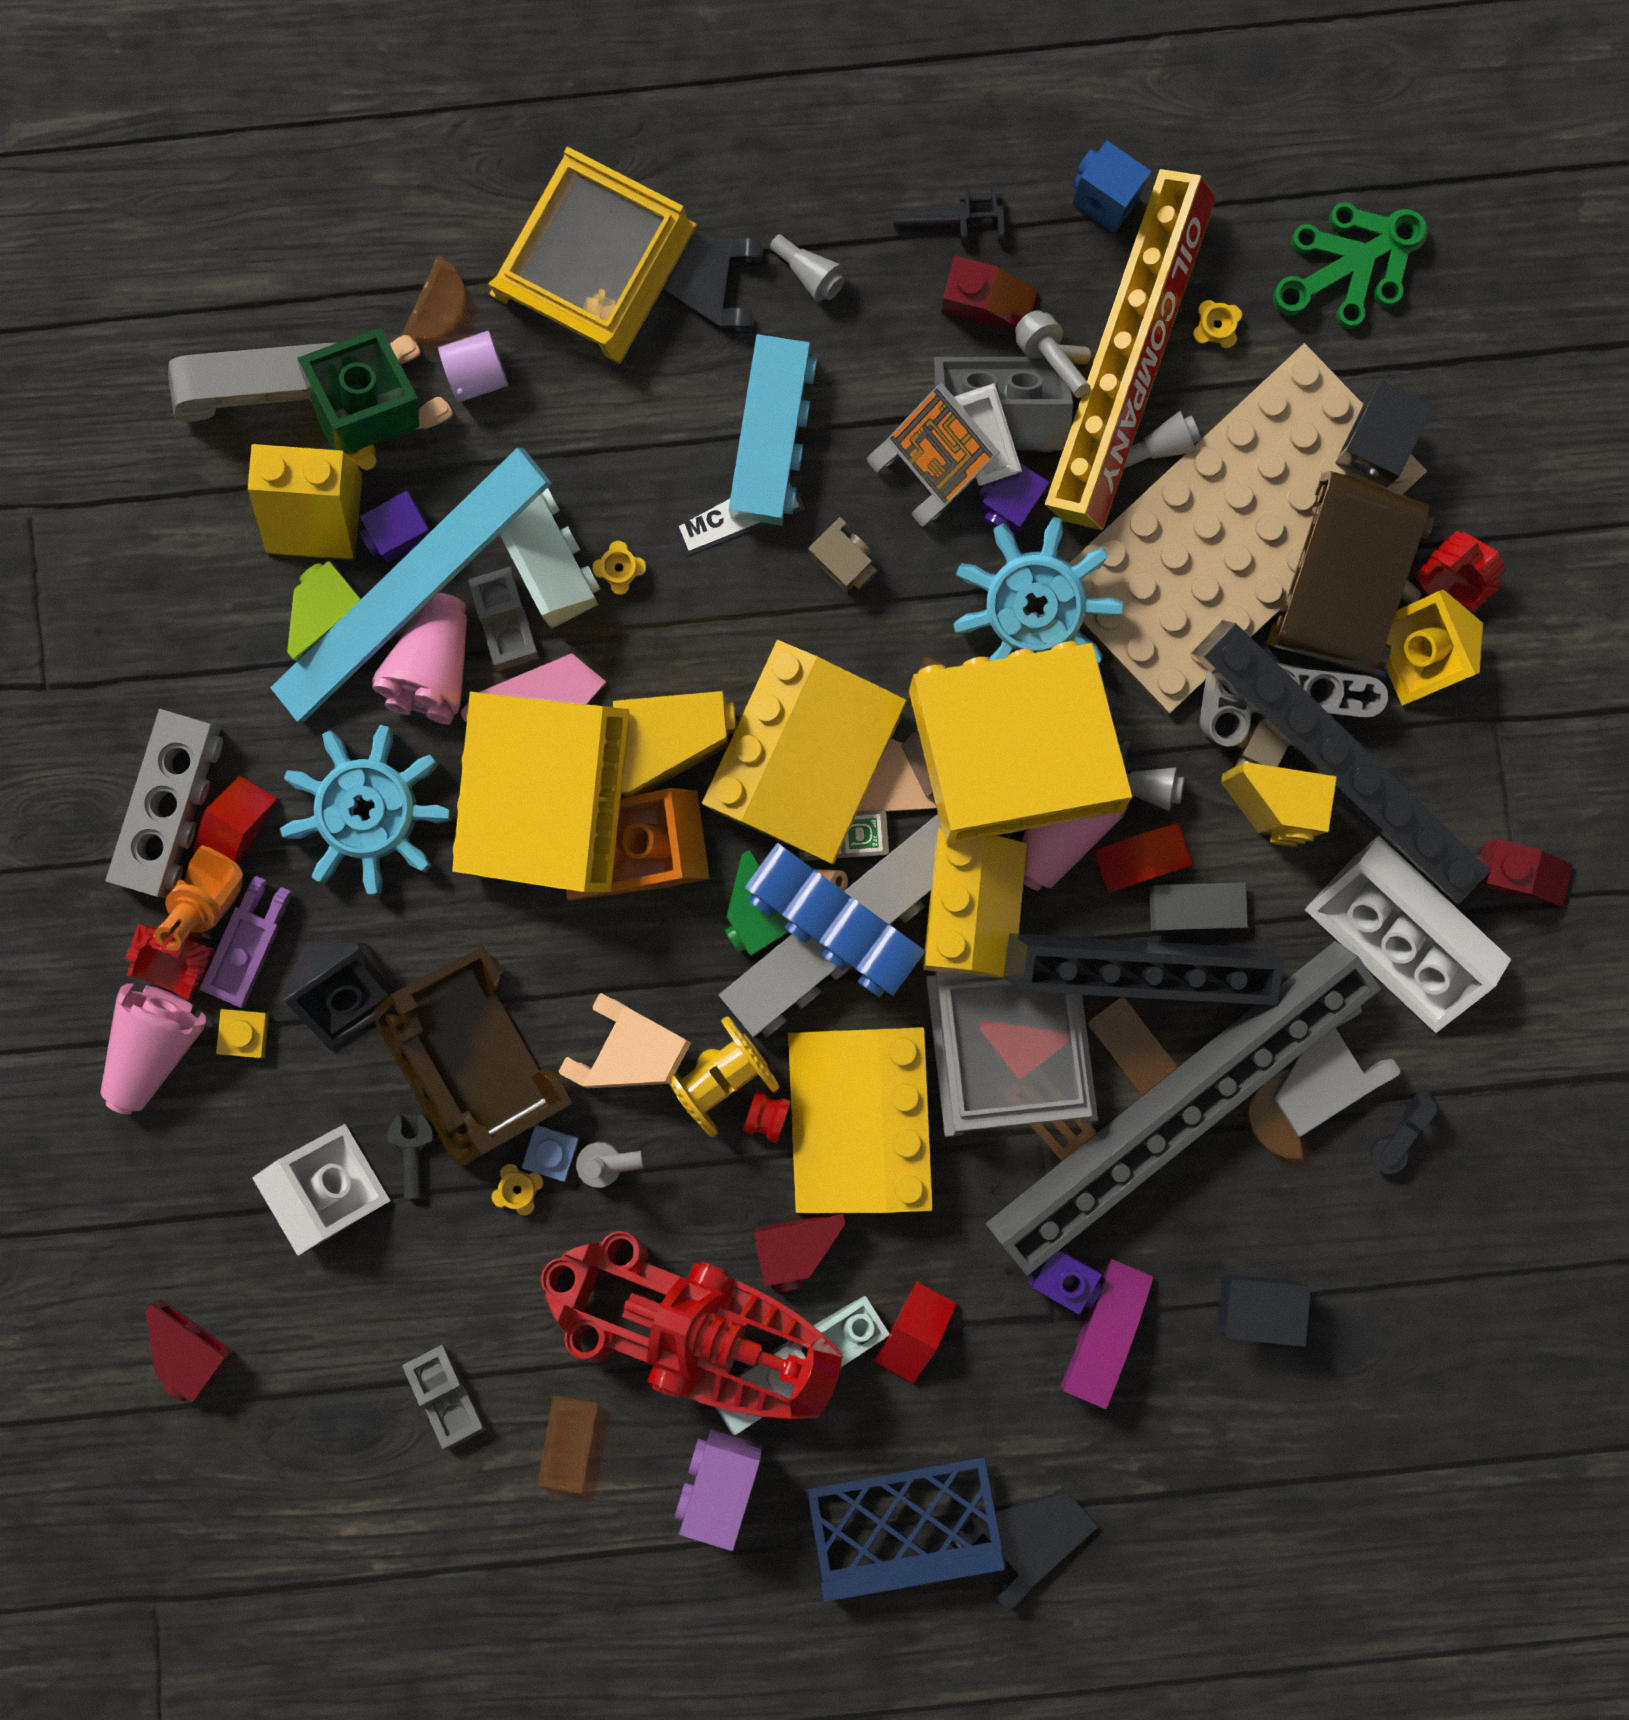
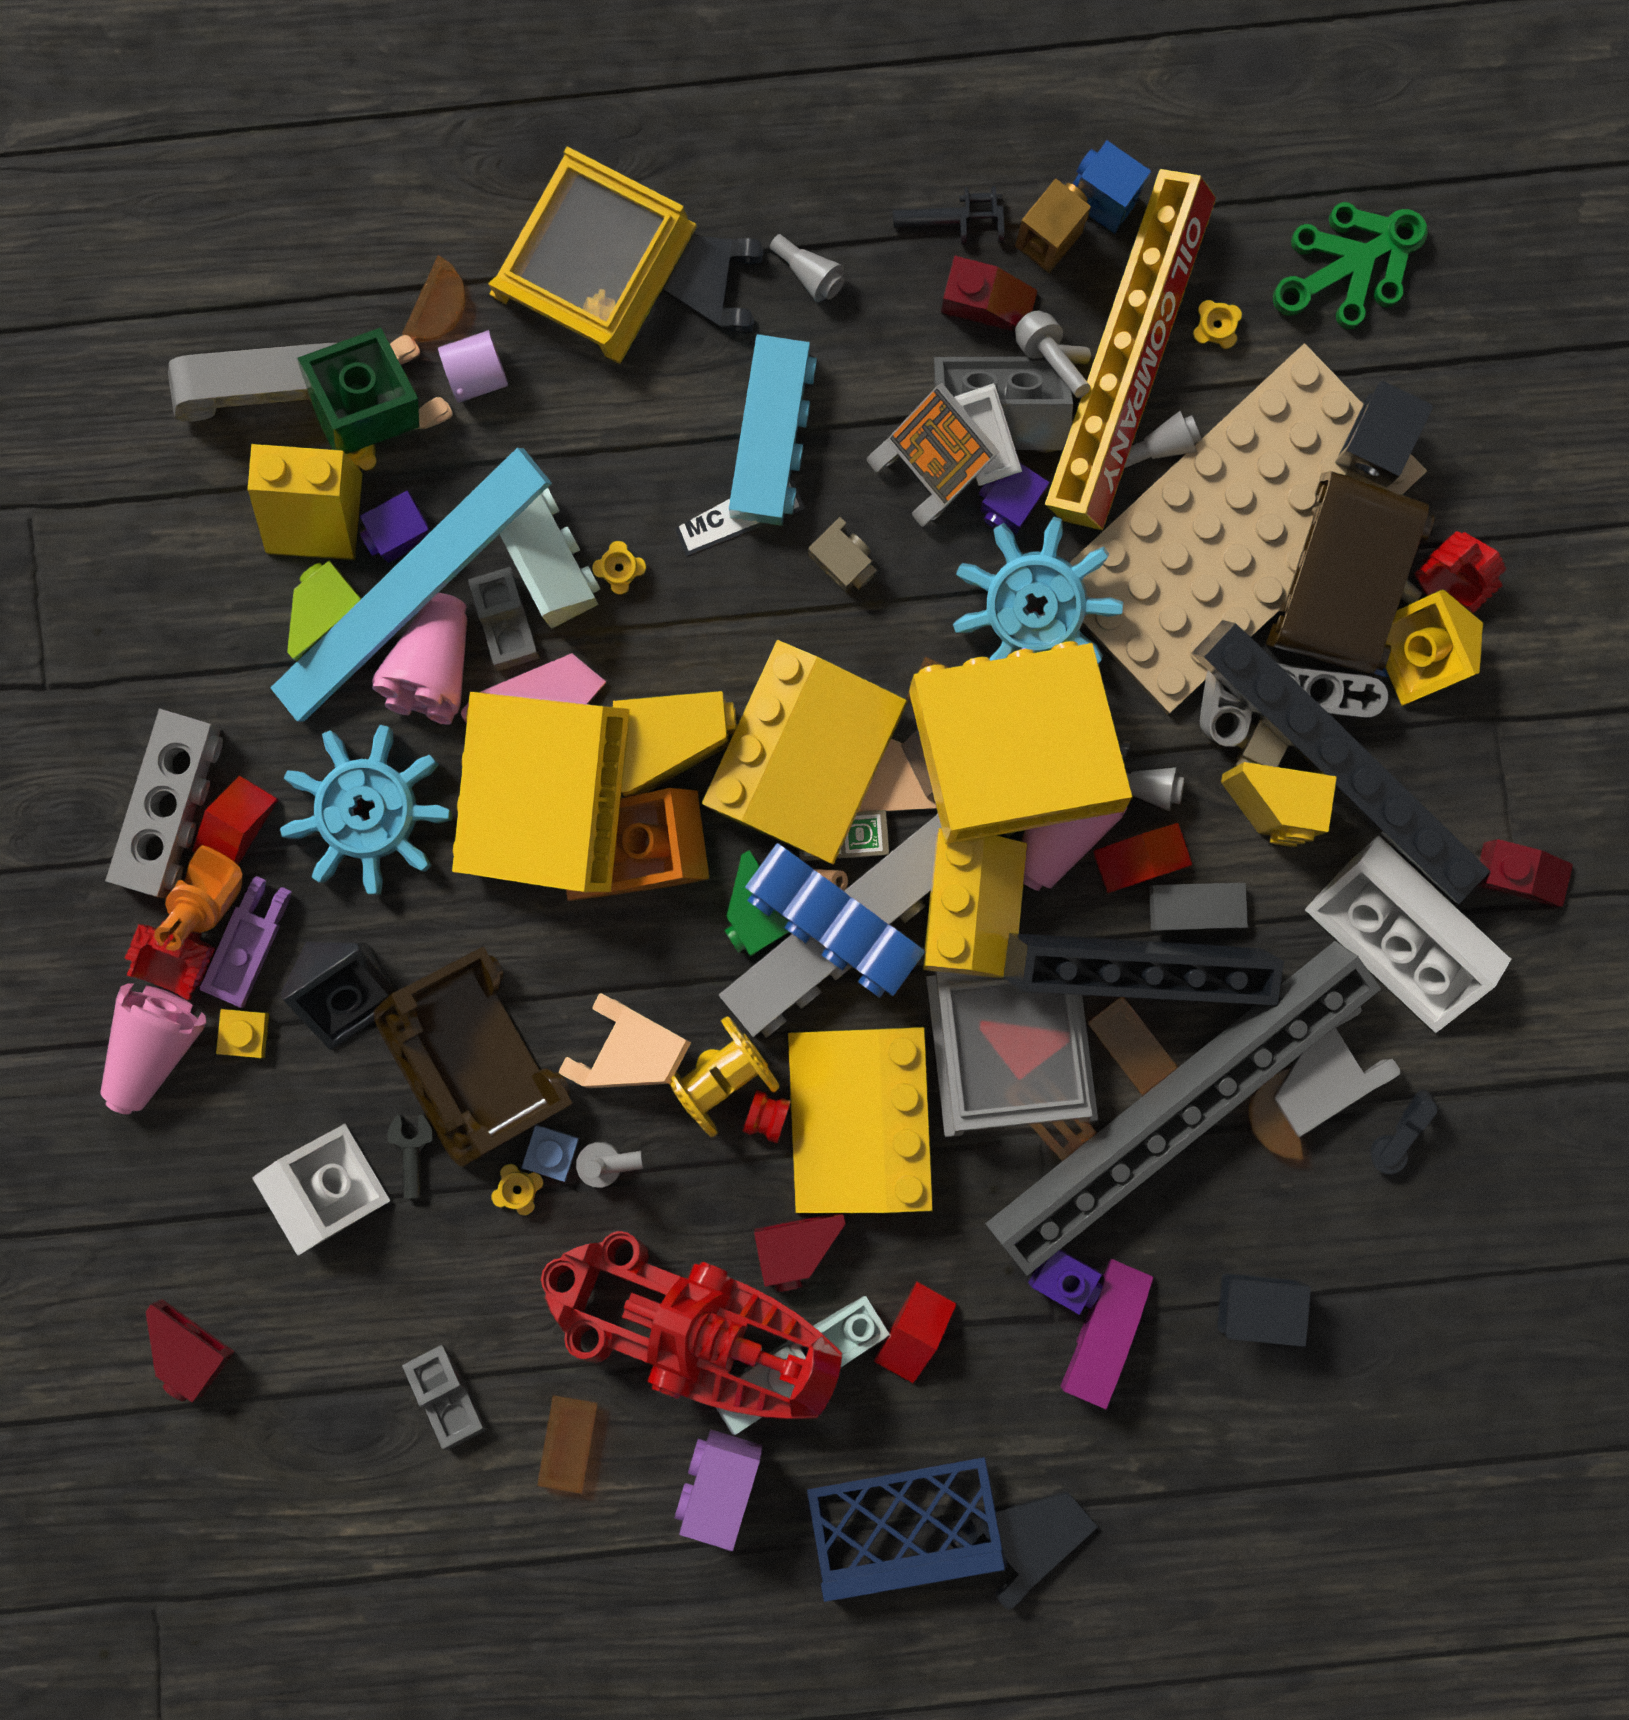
(1053, 224): none -> pearl gold brick

